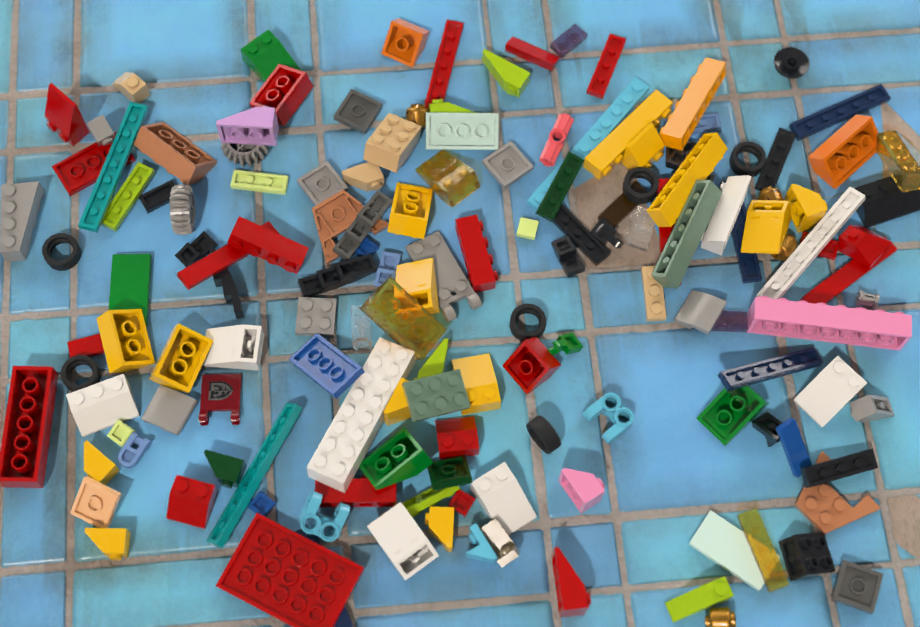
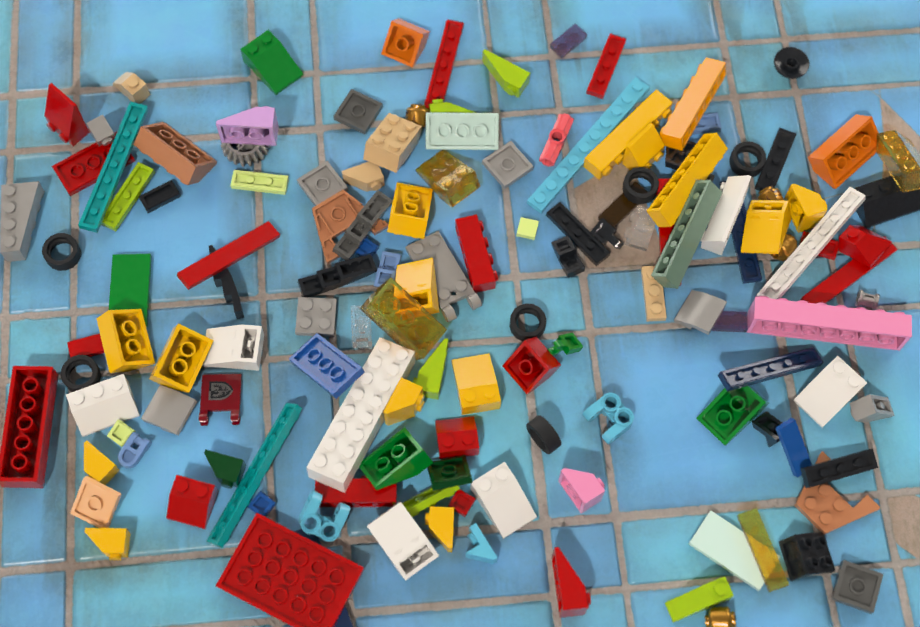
(182, 209): light grey gear -> none
(196, 250): black slope -> none
(267, 245): red brick -> none
(283, 91): red slope -> none
(436, 395): sand green plate -> none
(500, 542): bracket -> none
(532, 53): red slope -> none
(560, 186): dark green tile -> none
(839, 112): dark blue tile -> none

